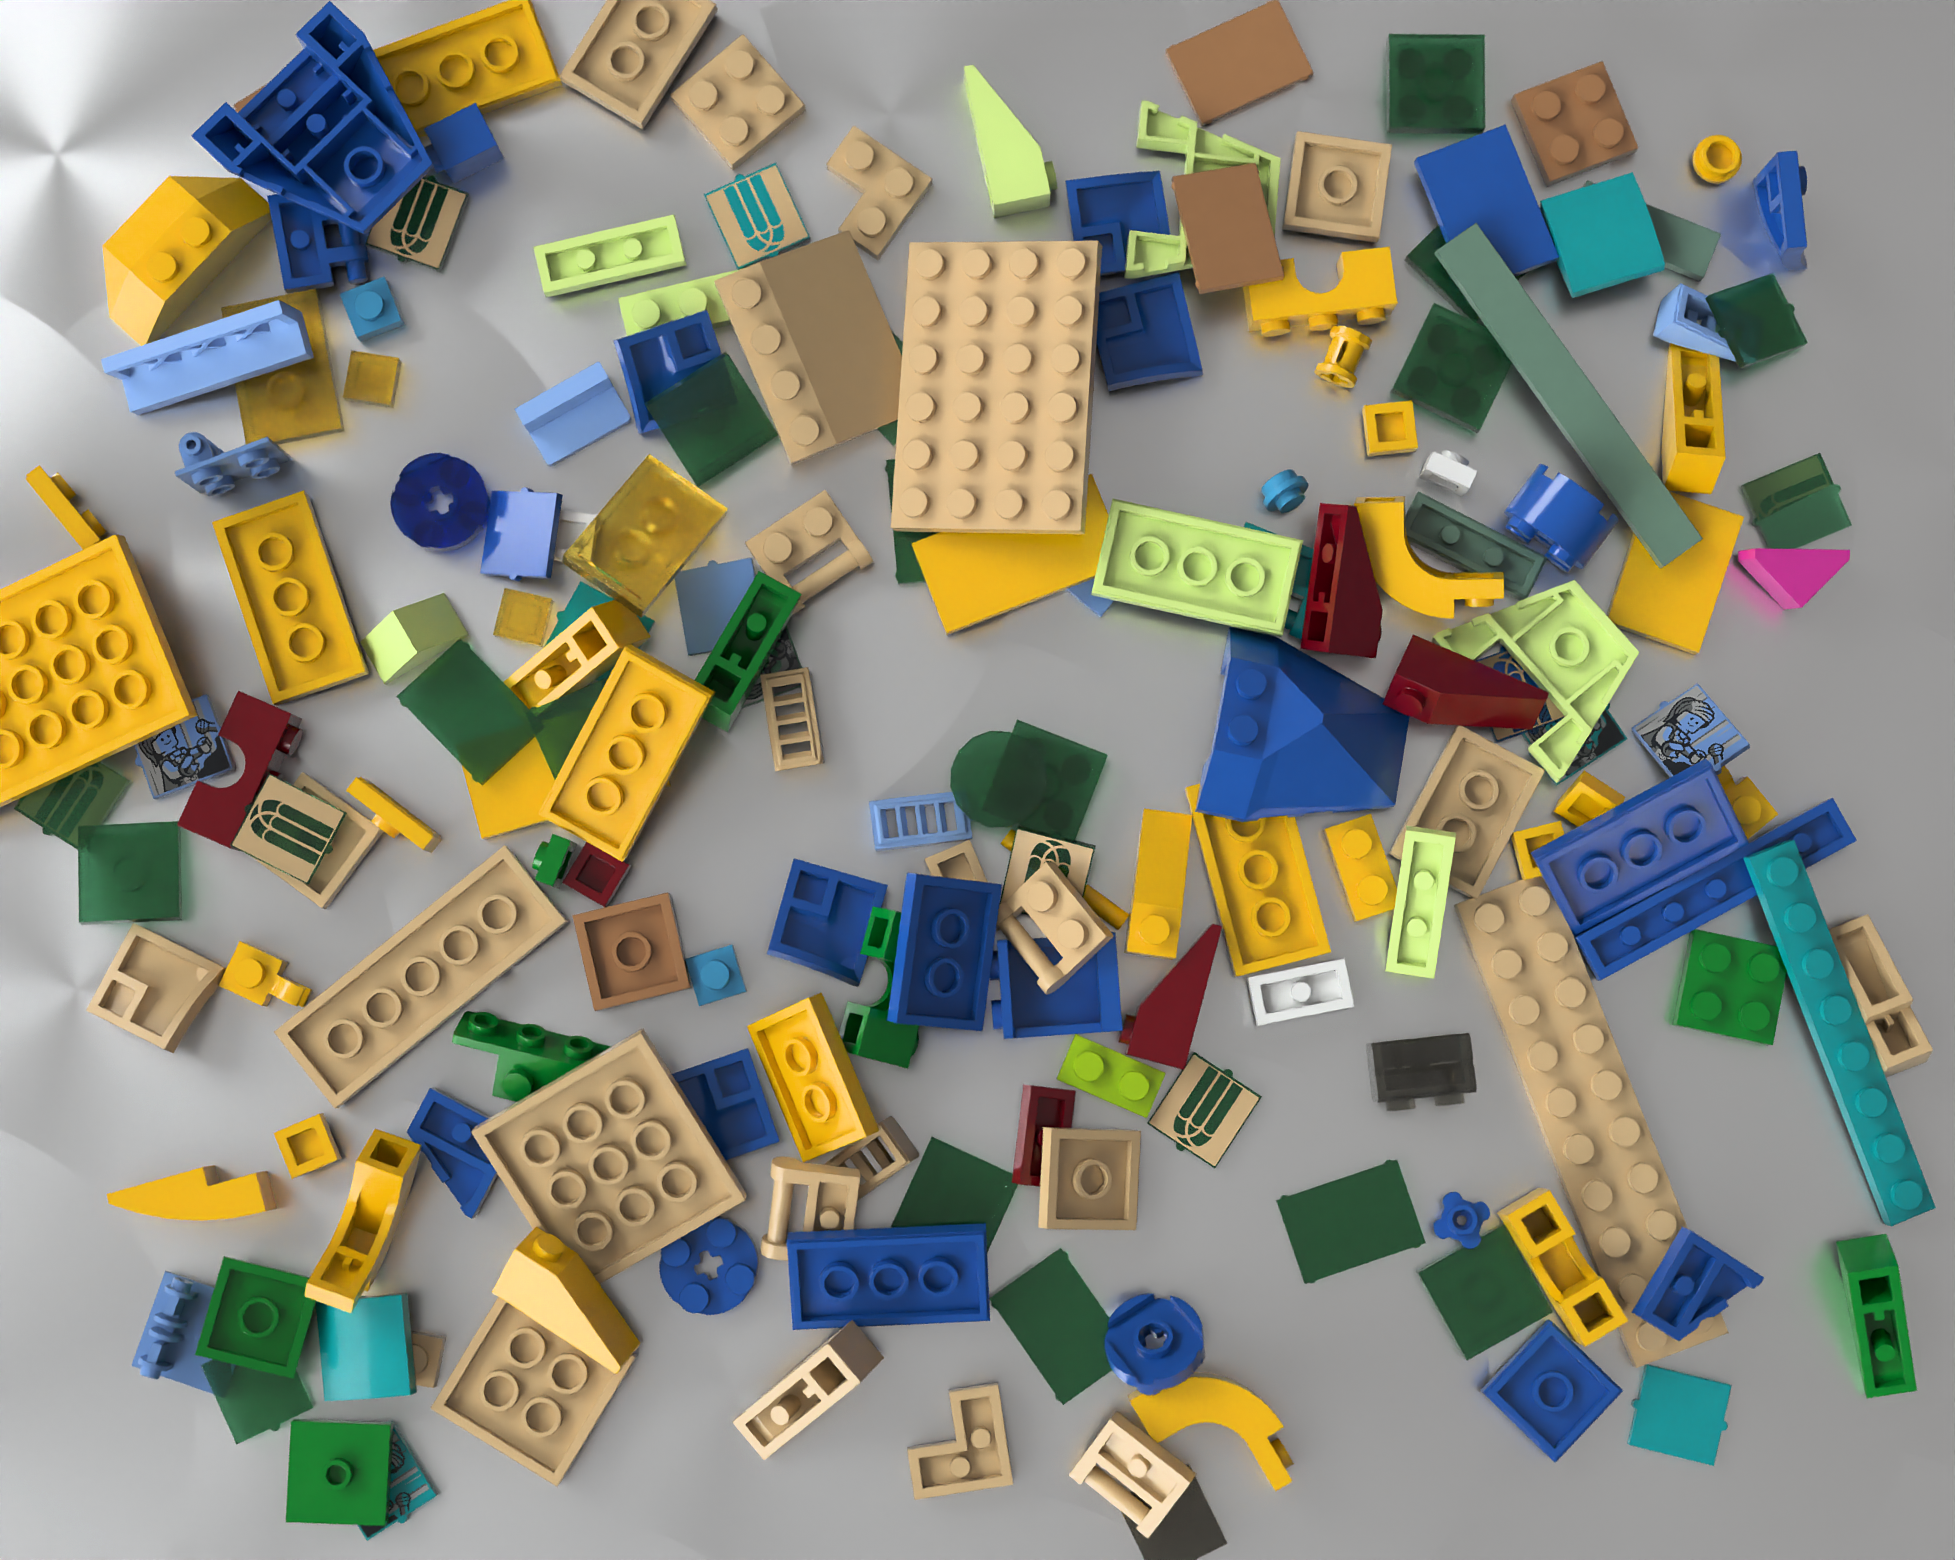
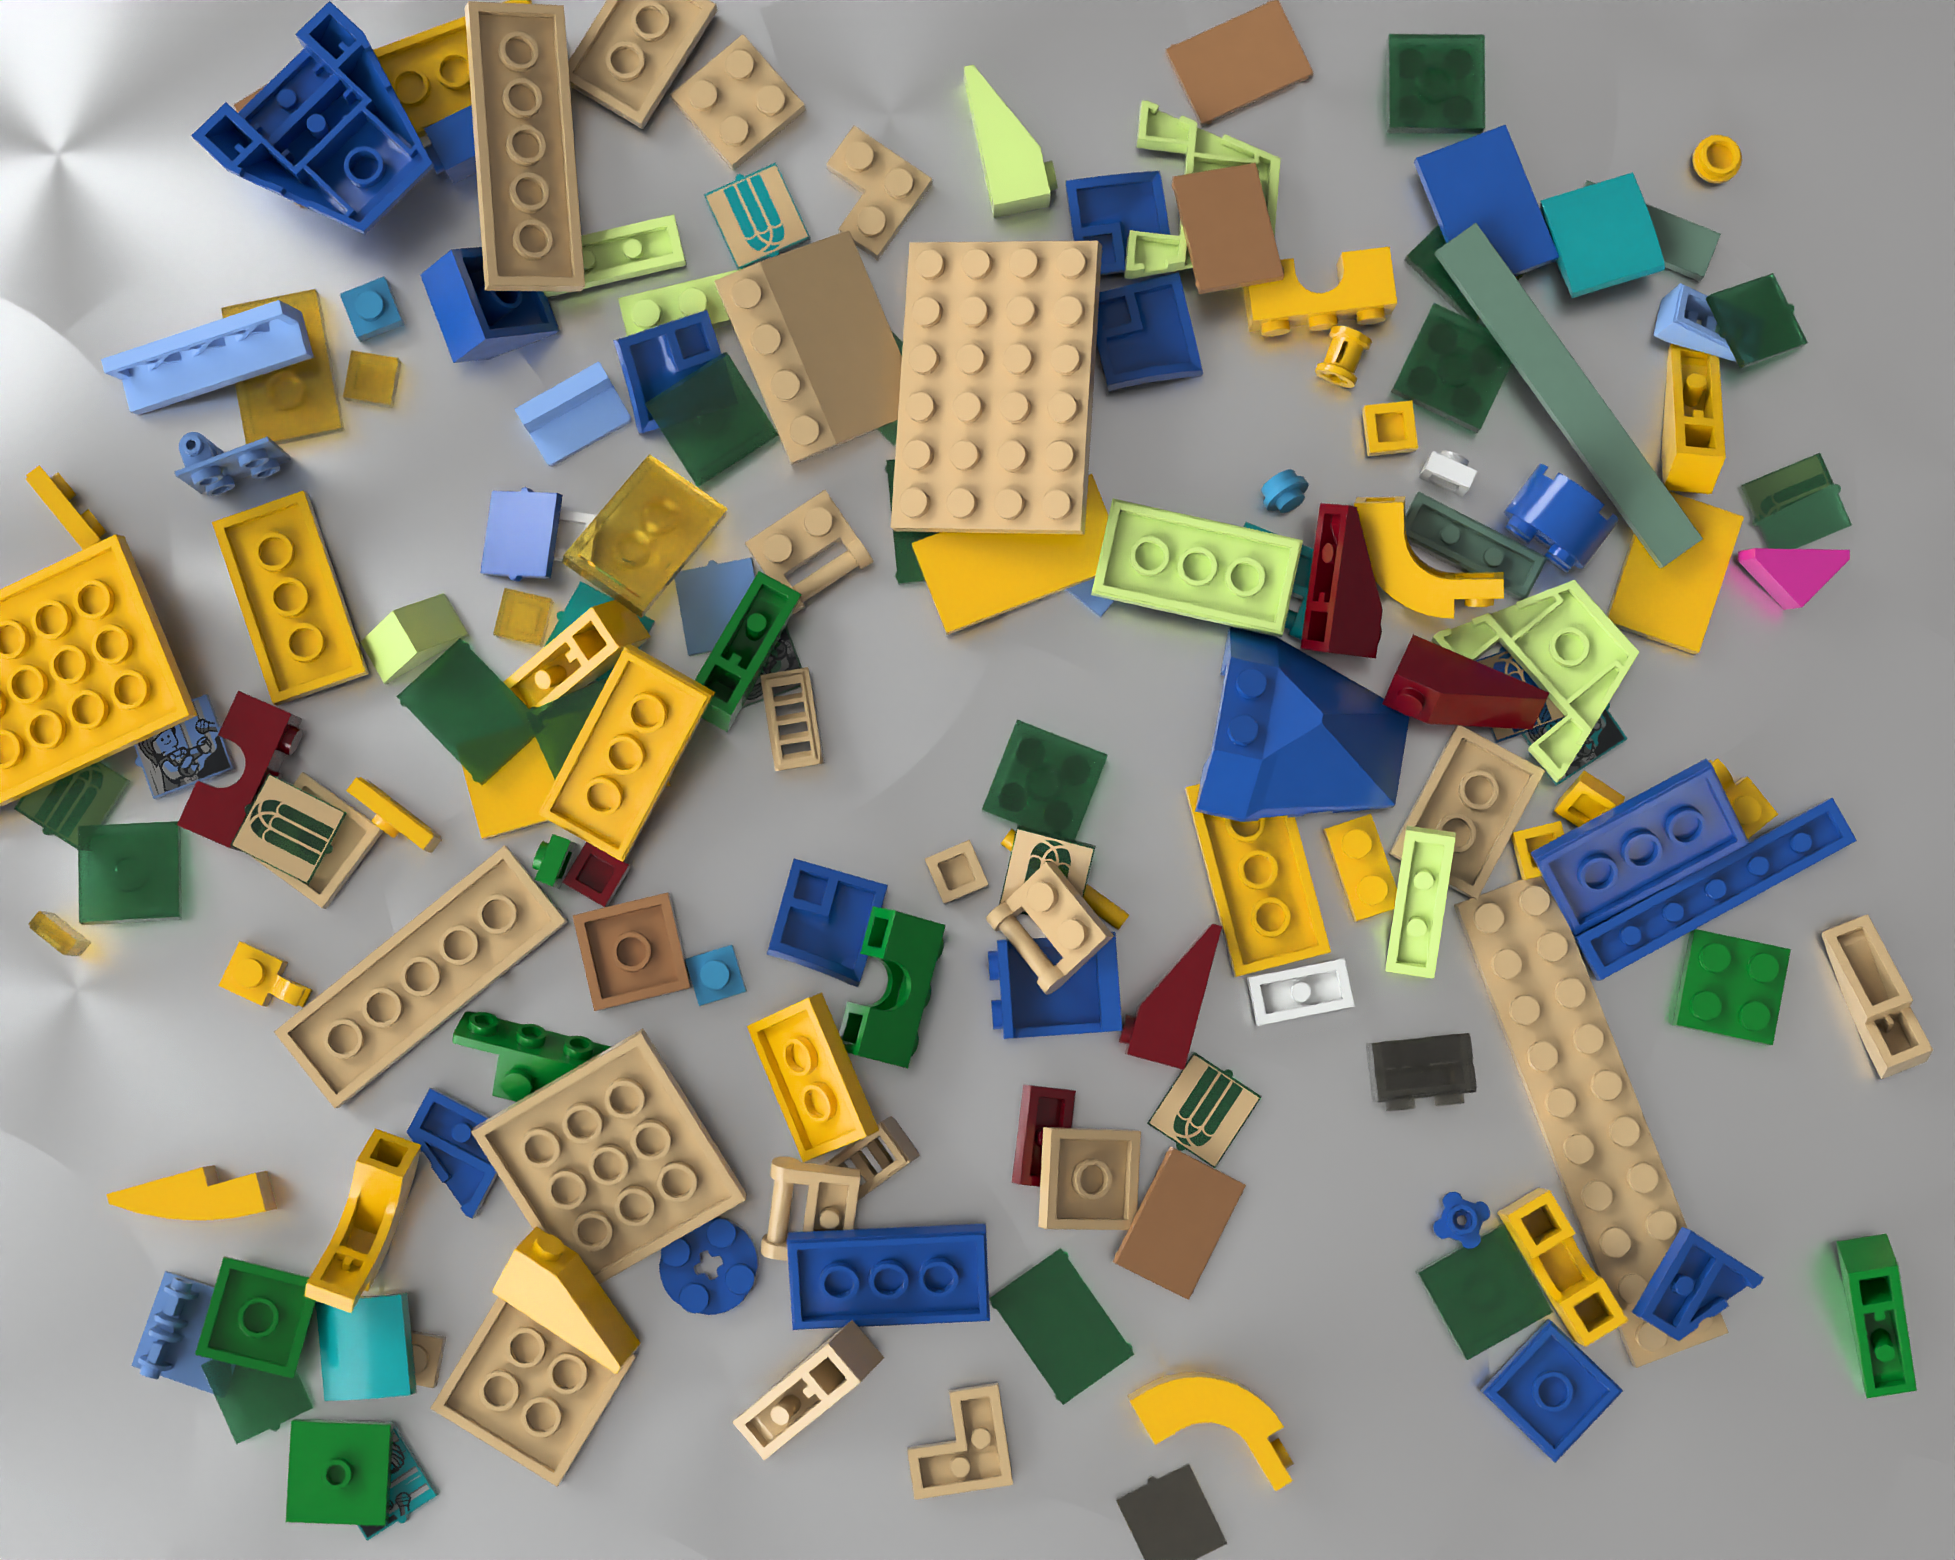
(59, 933): none -> clear yellow tile
(155, 988): tan plate -> none
(177, 249): yellow wedge -> none
(304, 249): blue plate -> none
(307, 1145): yellow plate -> none
(415, 492): clear blue plate -> none
(421, 224): piece -> none
(479, 321): none -> blue slope
(524, 147): none -> tan plate
(730, 1103): blue plate -> none
(880, 828): light blue slope -> none
(944, 952): blue plate -> none
(956, 1190): clear green tile -> none
(998, 779): clear green tile -> none
(1110, 1076): lime plate -> none
(1140, 1466): plate -> none
(1154, 1368): blue plate -> none
(1158, 884): yellow slope -> none
(1179, 1223): none -> medium nougat piece
(1337, 186): tan plate -> none
(1350, 1221): clear green piece -> none
(1574, 123): medium nougat plate -> none
(1679, 1414): teal piece -> none
(1689, 732): piece -> none
(1780, 205): blue plate -> none
(1839, 1032): teal plate -> none

